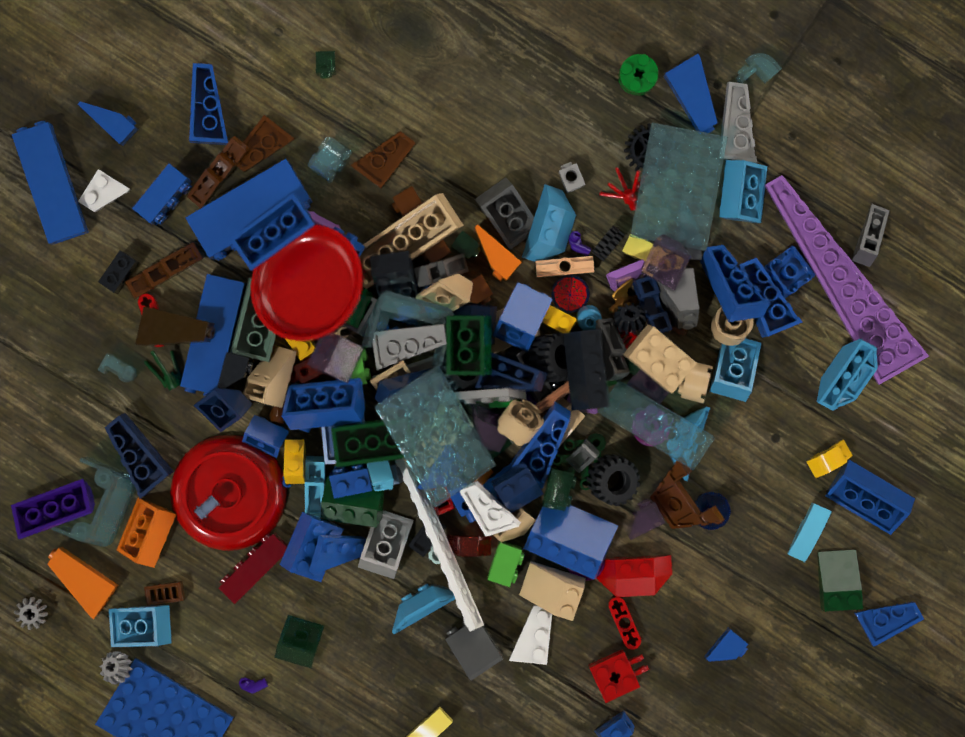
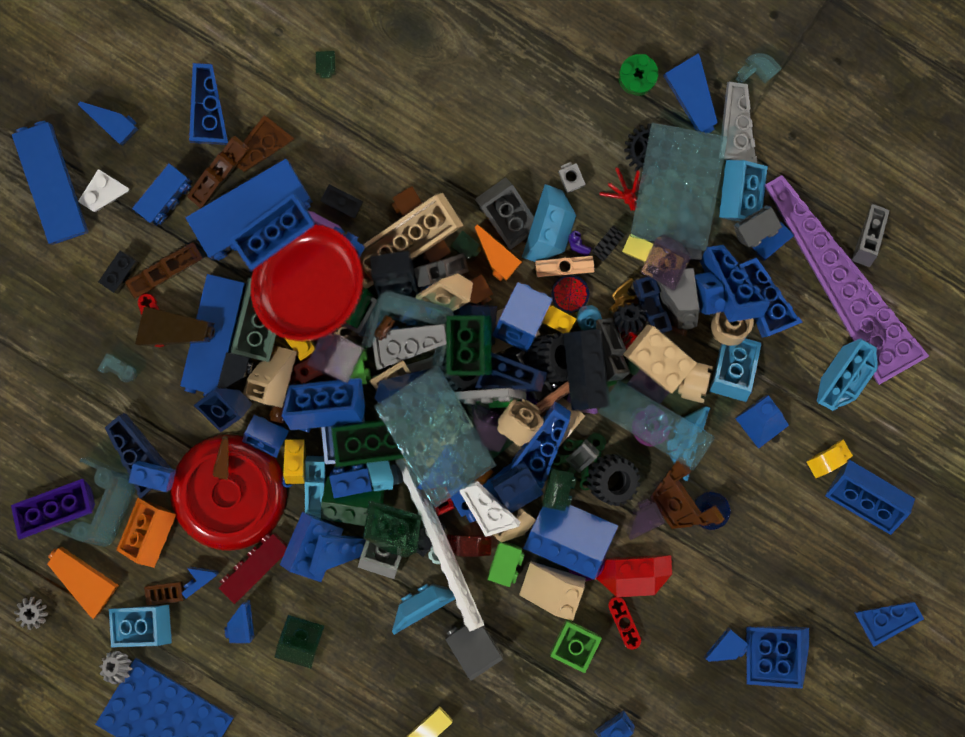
(152, 476): none -> blue brick
(171, 380): dark green plant -> none
(201, 576): none -> blue slope
(206, 507): sand blue pin -> none
(221, 464): none -> reddish brown slope
(240, 626): none -> blue slope
(251, 686): dark purple arm -> none
(329, 159): clear light blue brick -> none
(341, 201): none -> black plate
(383, 328): none -> reddish brown pin
(385, 159): reddish brown wing -> none
(392, 529): none -> clear green slope
(534, 639): white wing -> none
(575, 646): none -> bright green brick
(625, 273): medium lavender slope -> none
(625, 681): red hinge -> none
(709, 295): none -> blue torso
(757, 227): none -> dark grey slope
(762, 421): none -> blue slope
(772, 244): none -> blue slope
(777, 656): none -> blue slope
(789, 271): blue slope -> none
(809, 532): medium azure slope -> none
(839, 580): slope -> none

